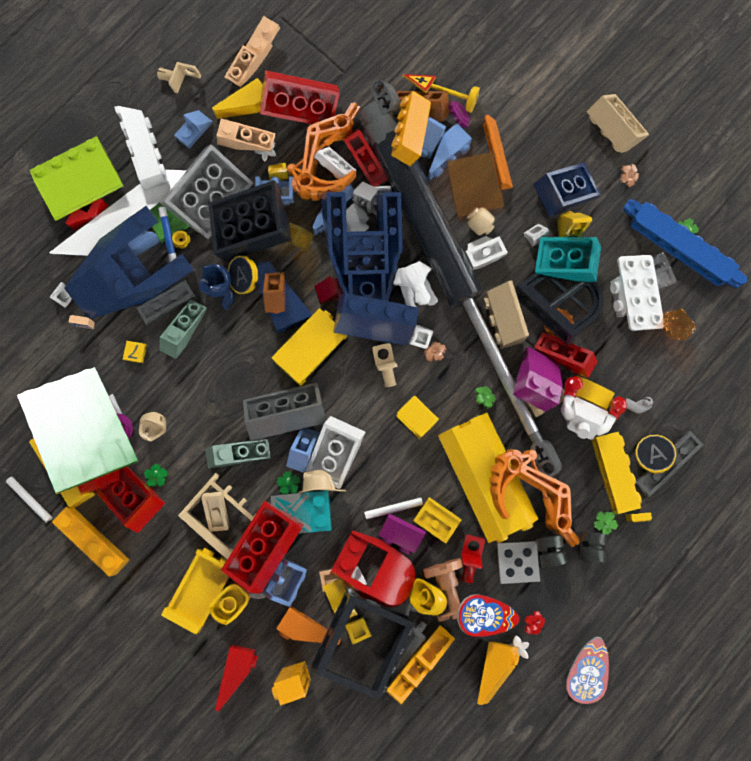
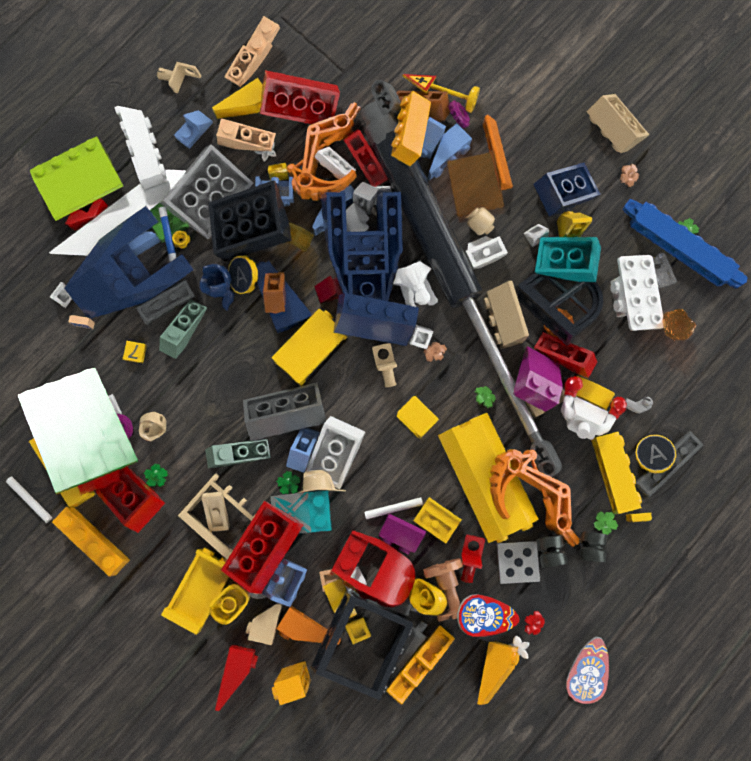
(264, 625): none -> tan slope

